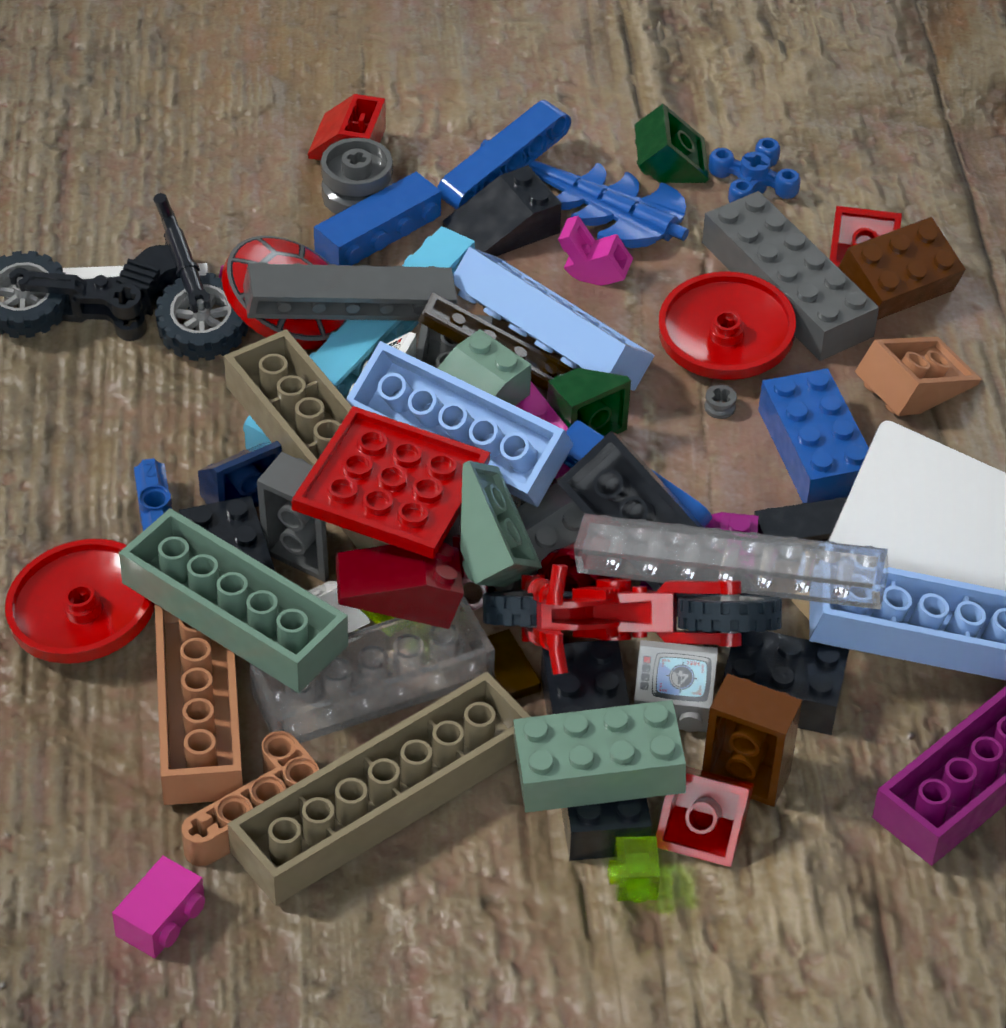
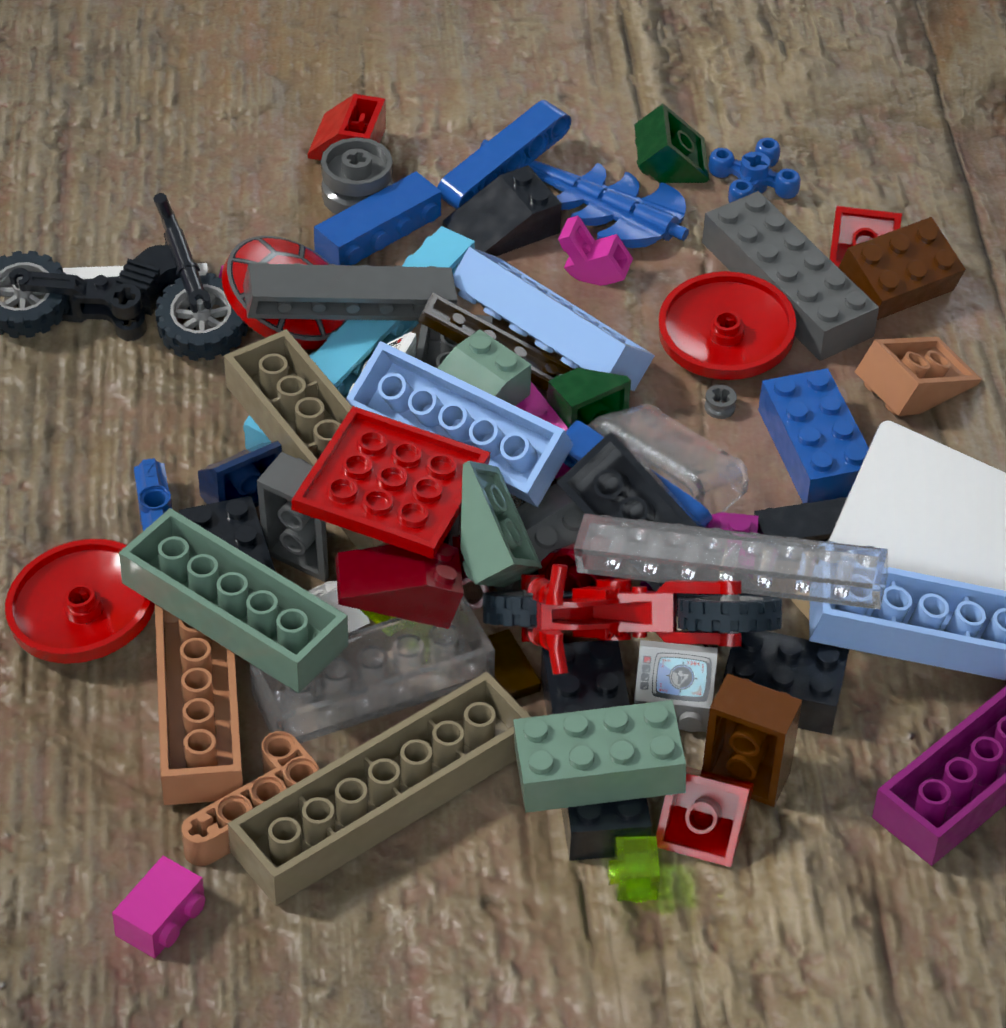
(679, 455): none -> clear windscreen

